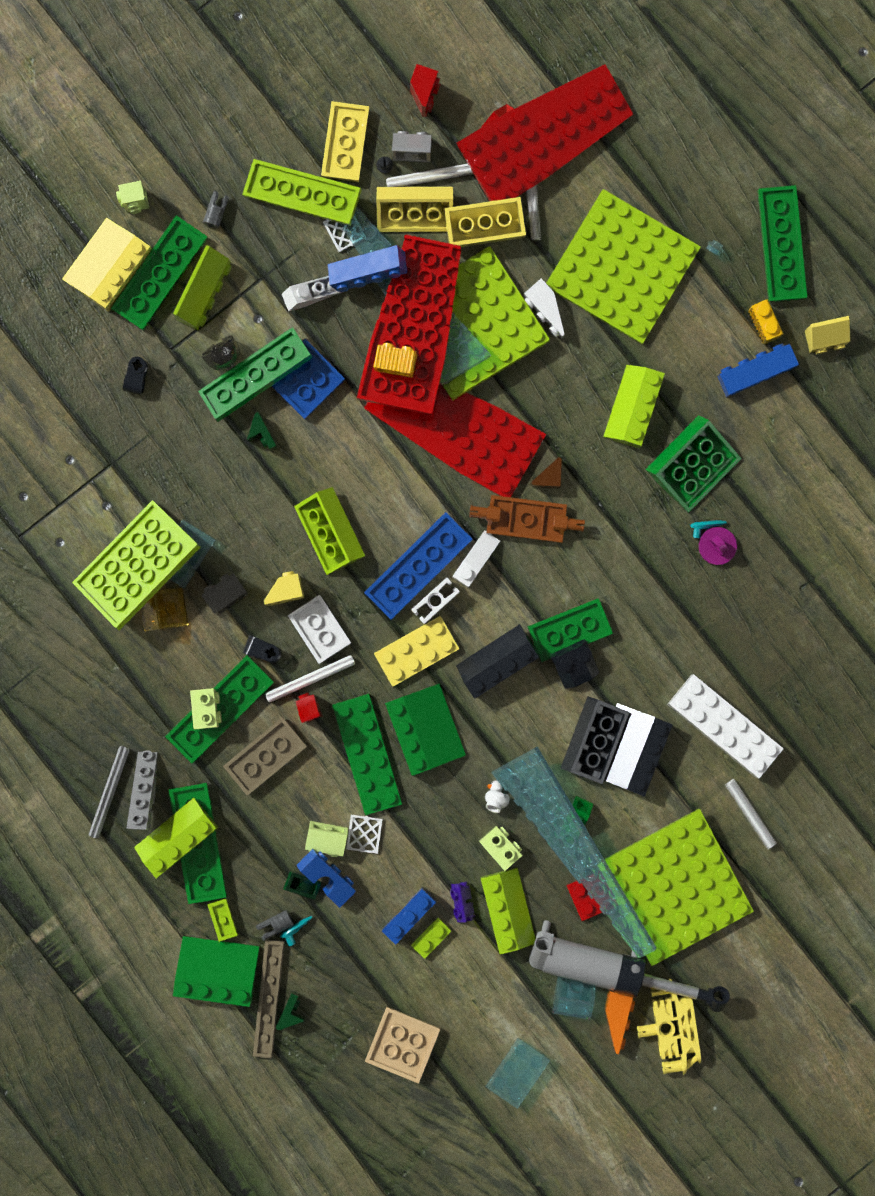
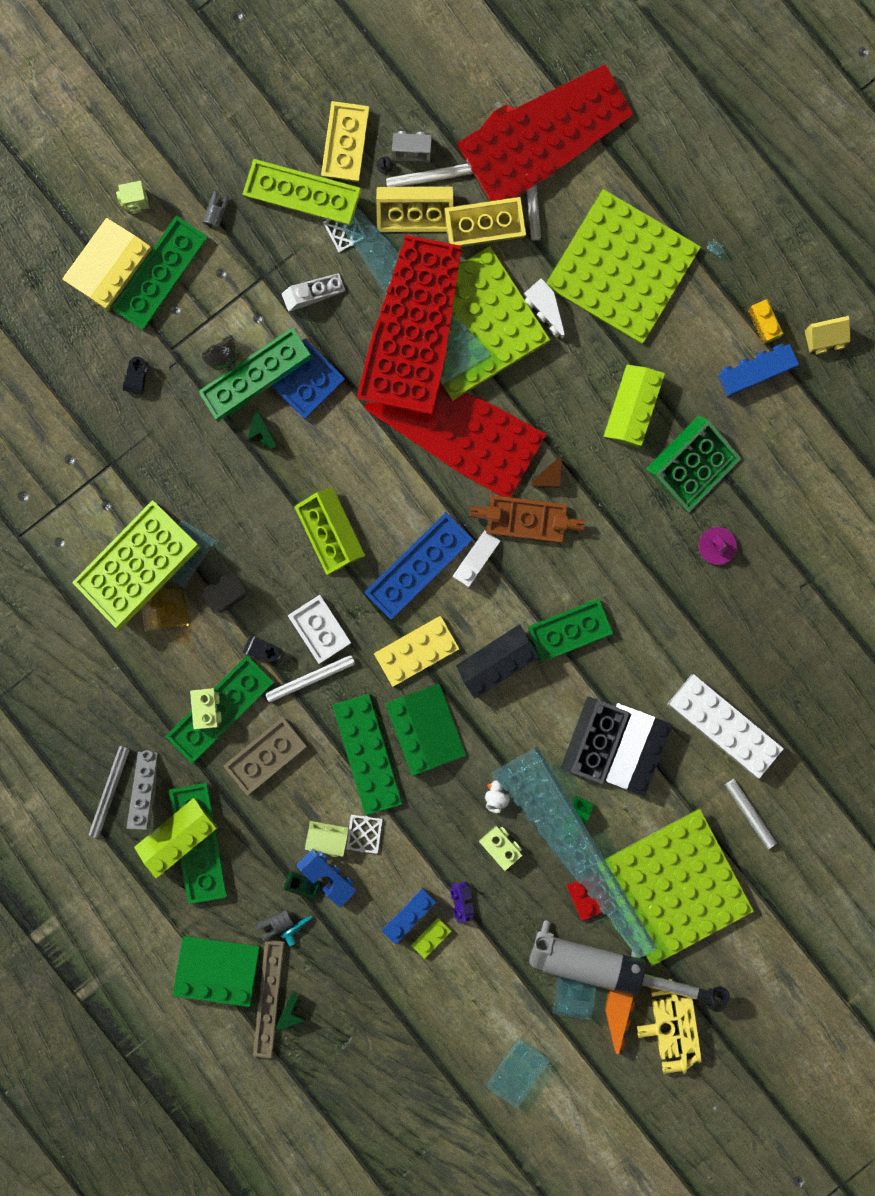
(202, 288): lime slope -> none
(222, 919): lime plate -> none
(285, 589): light yellow slope -> none
(308, 708): red slope -> none
(367, 268): brick -> none
(395, 360): yellow brick -> none
(402, 1044): tan plate -> none
(423, 87): red slope -> none
(435, 609): white piece -> none
(508, 910): lime slope -> none
(575, 664): black slope -> none
(704, 525): teal bar -> none
(782, 243): green plate -> none

